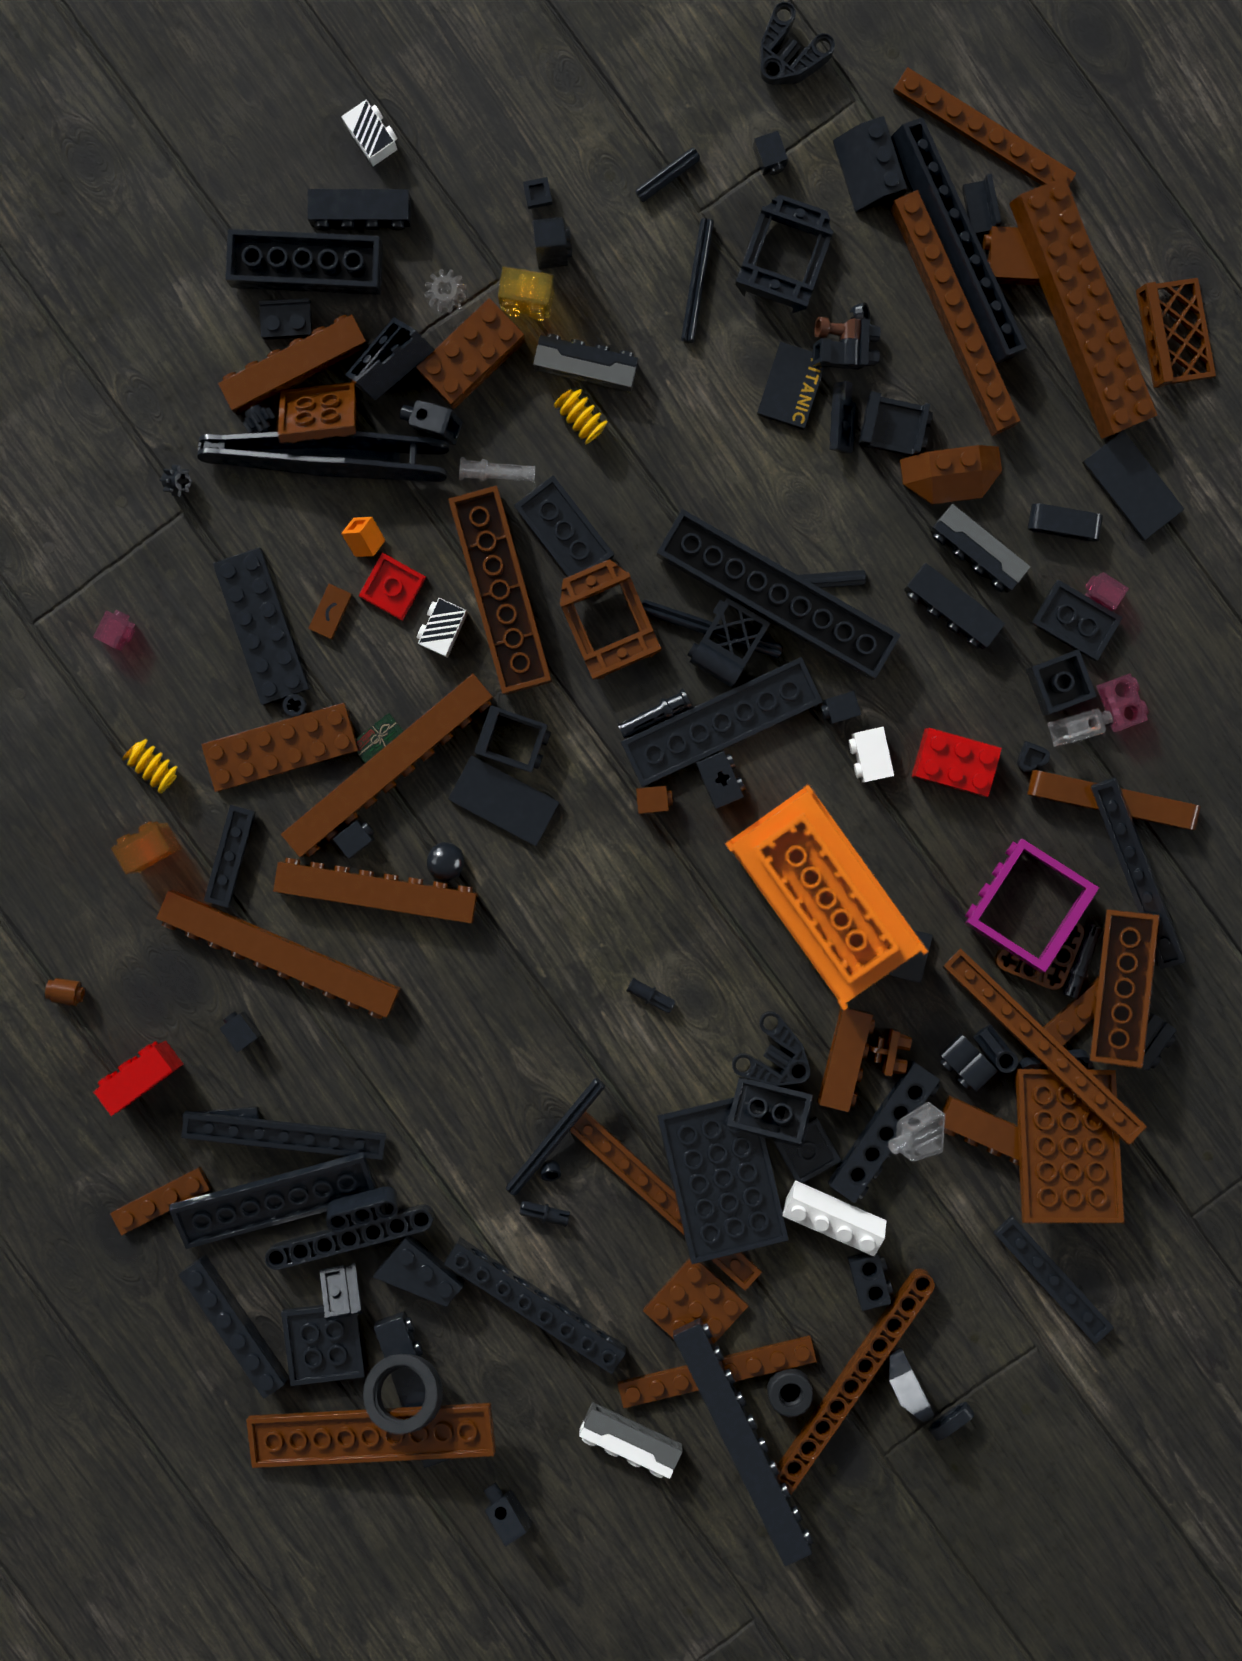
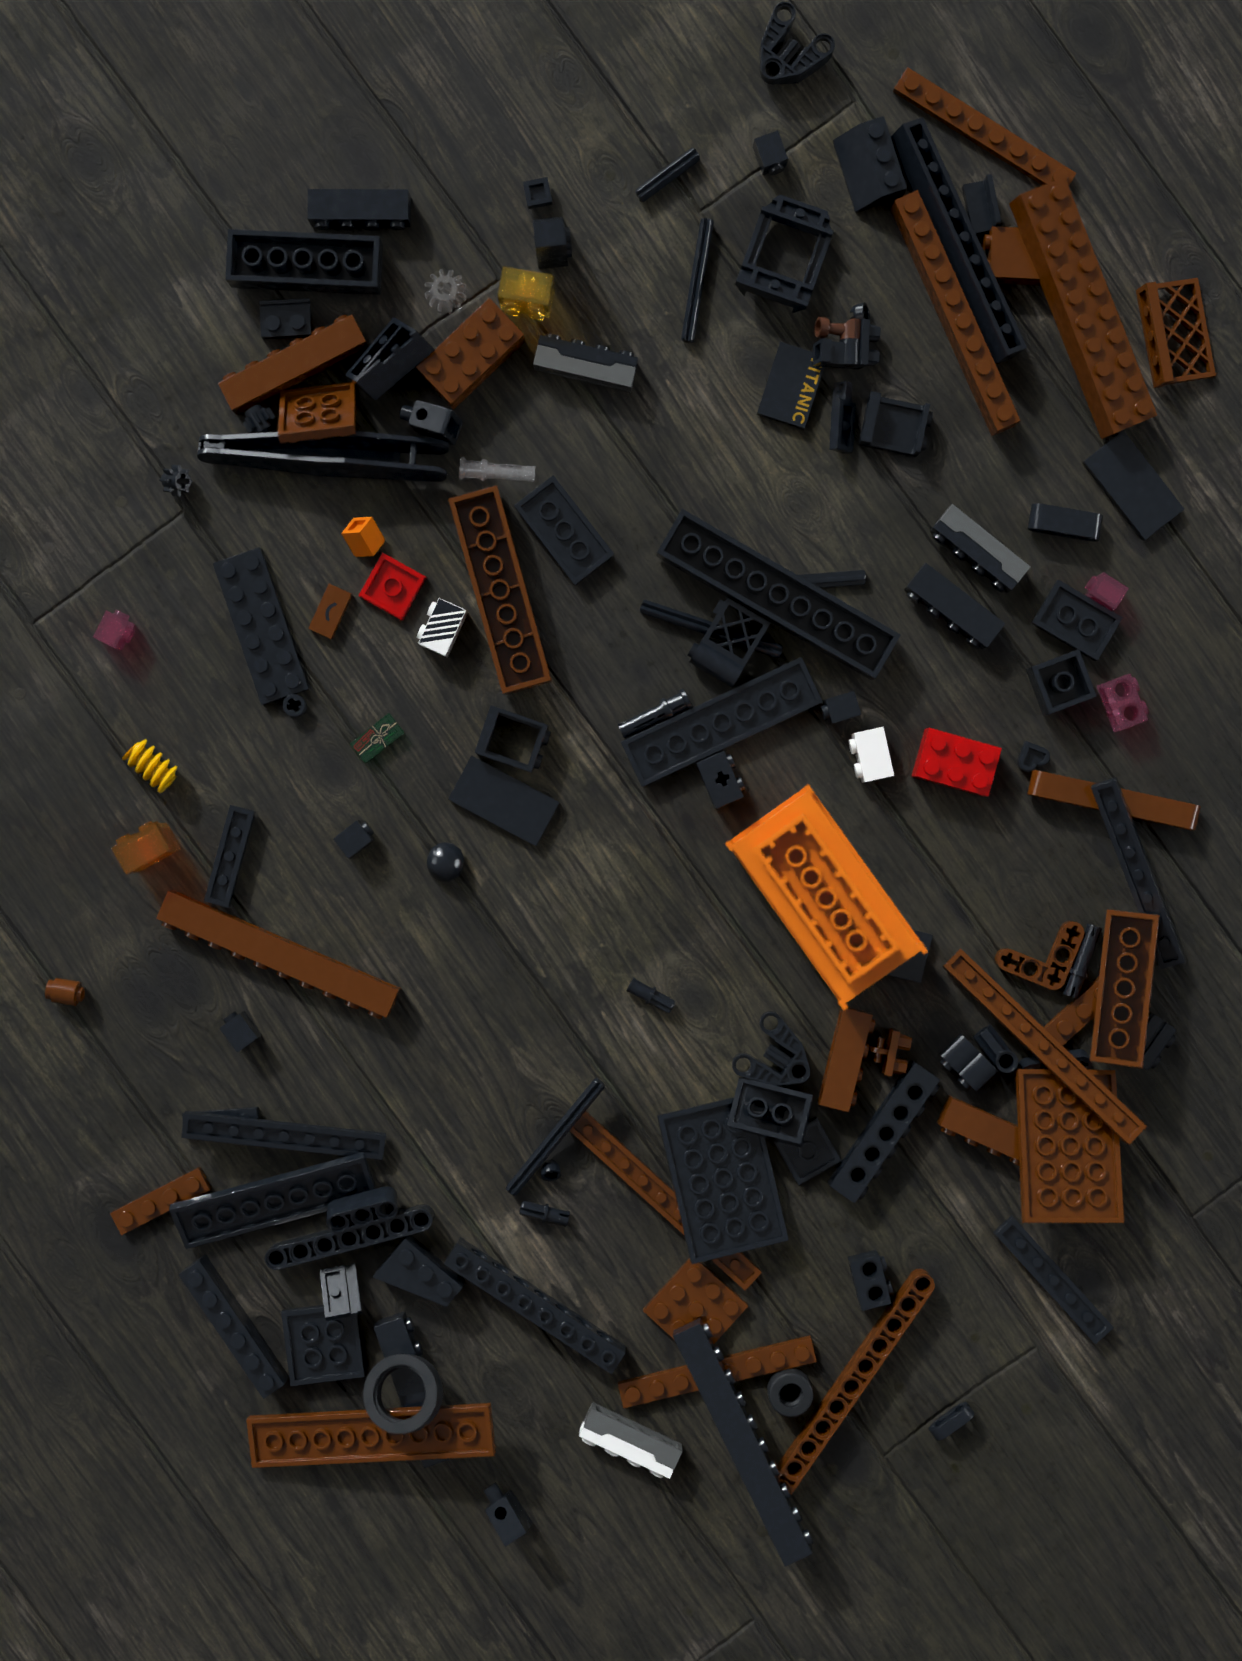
(137, 1076): red brick -> none
(280, 747): reddish brown plate -> none
(369, 132): brick -> none
(375, 891): reddish brown brick -> none
(387, 766): reddish brown brick -> none
(580, 414): yellow piece -> none
(620, 653): reddish brown wedge -> none
(653, 799): reddish brown brick -> none
(834, 1218): white brick -> none
(907, 1387): connector -> none
(919, 1133): clear torso -> none
(952, 473): reddish brown wedge -> none
(988, 891): magenta window -> none
(1079, 726): clear torso -> none

